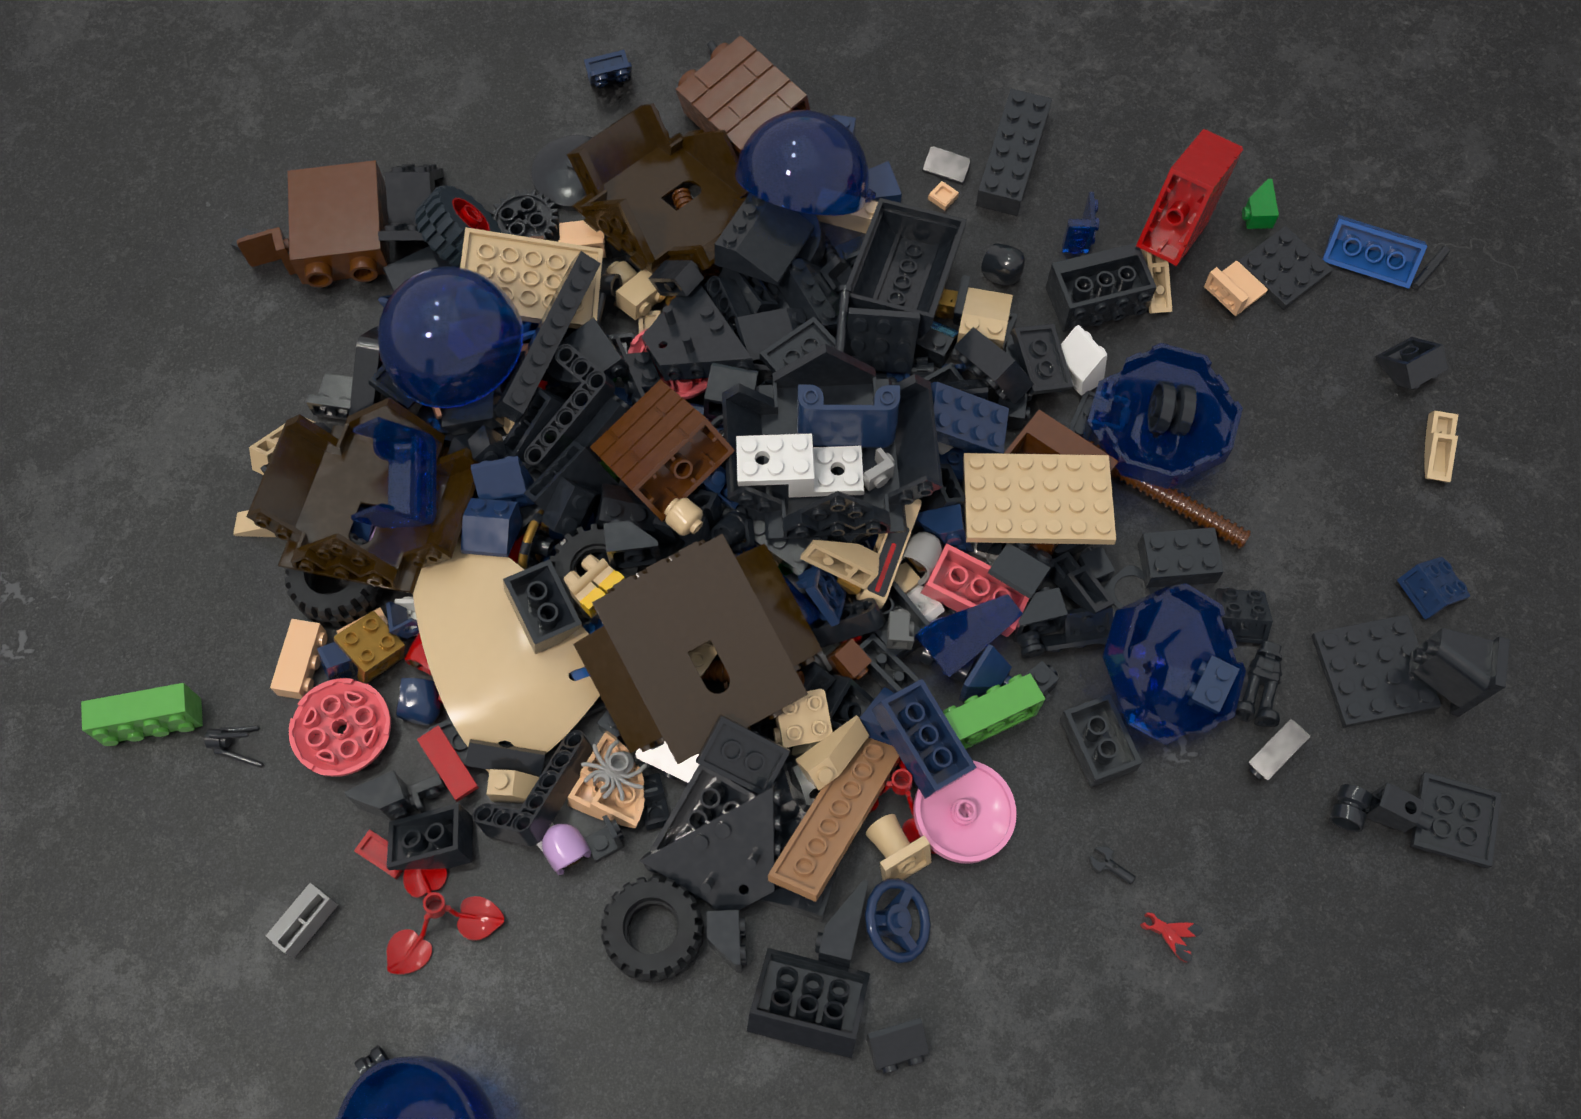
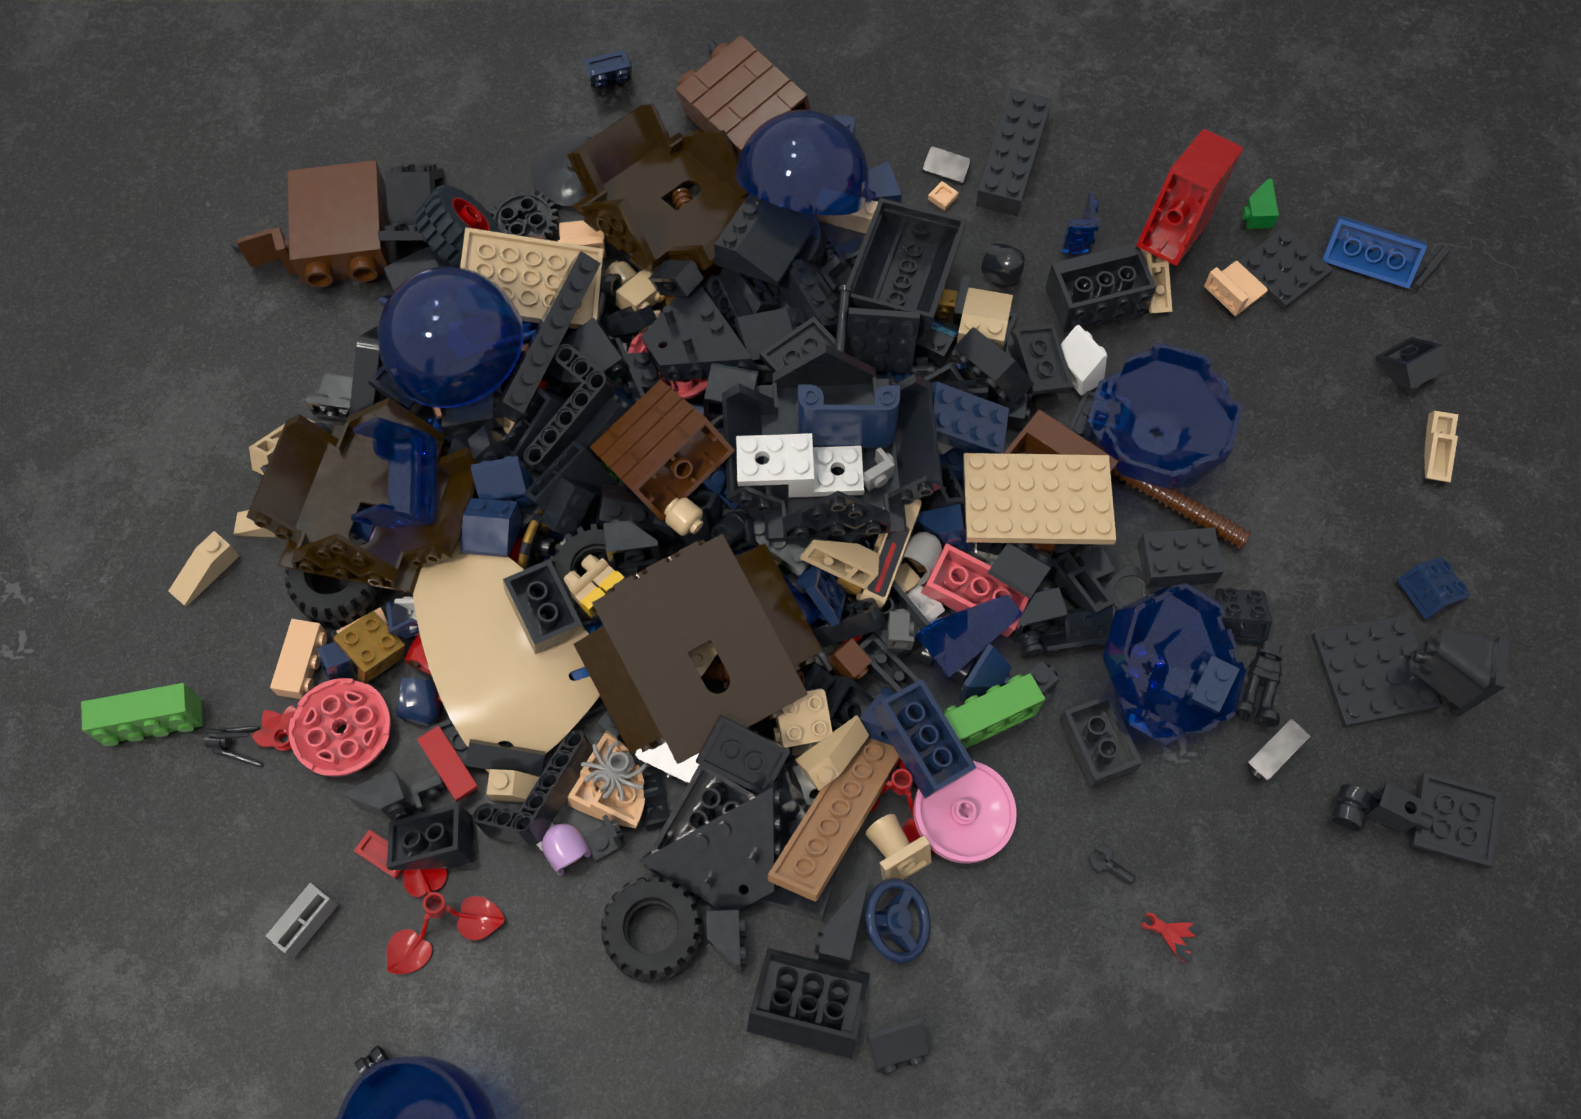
(202, 568): none -> tan slope
(274, 729): none -> red plate
(628, 321): none -> black slope
(1171, 408): black wheel -> none

